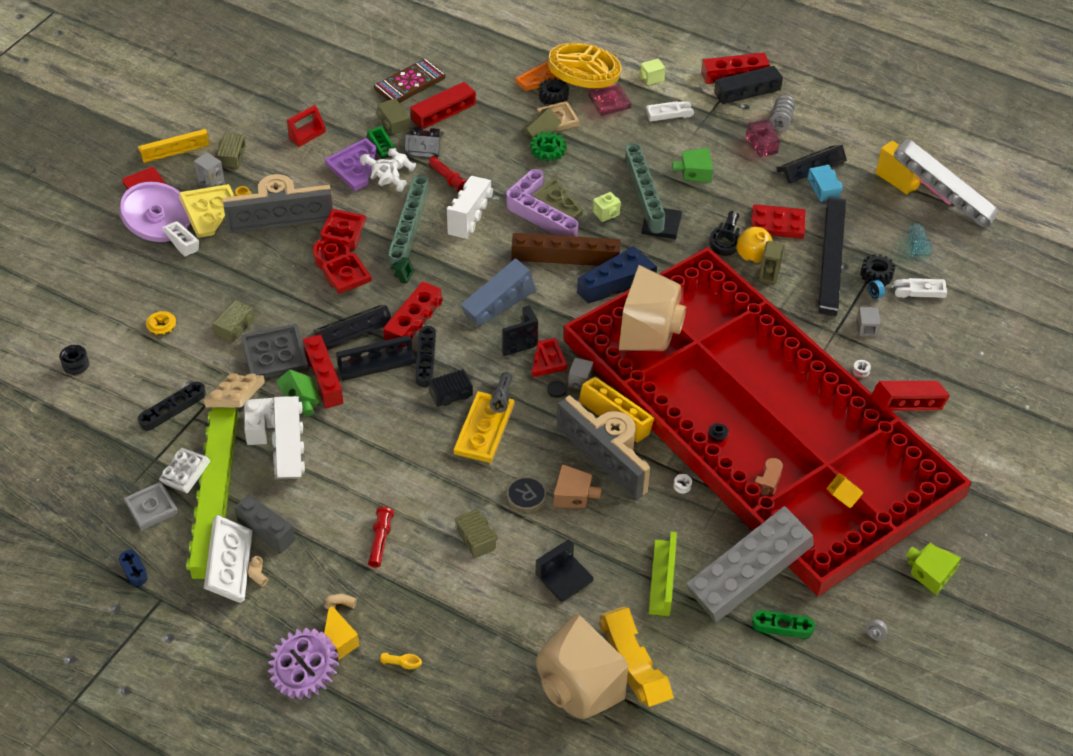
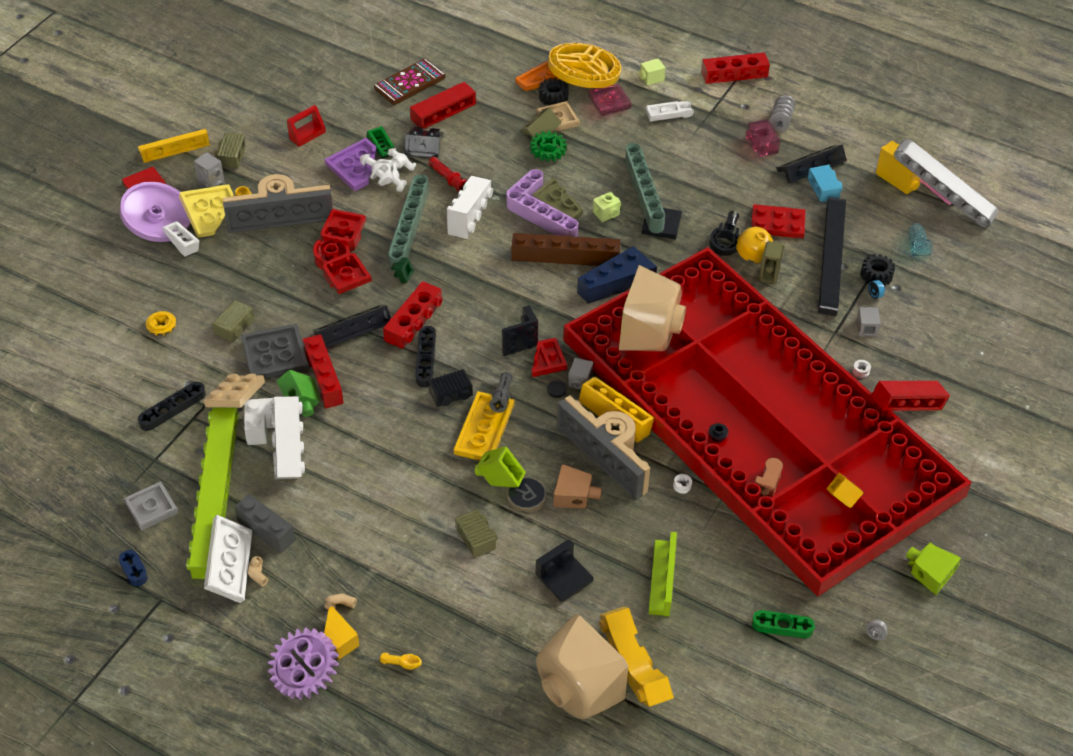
(74, 359): black wheel -> none
(184, 470): white tile -> none
(375, 360): black fence -> none
(381, 530): red pin -> none
(393, 116): olive brick -> none
(499, 293): sand blue wedge -> none
(500, 468): none -> lime torso
(695, 165): bright green torso -> none
(748, 84): black brick -> none
(750, 564): light grey brick -> none
(920, 288): white hinge -> none

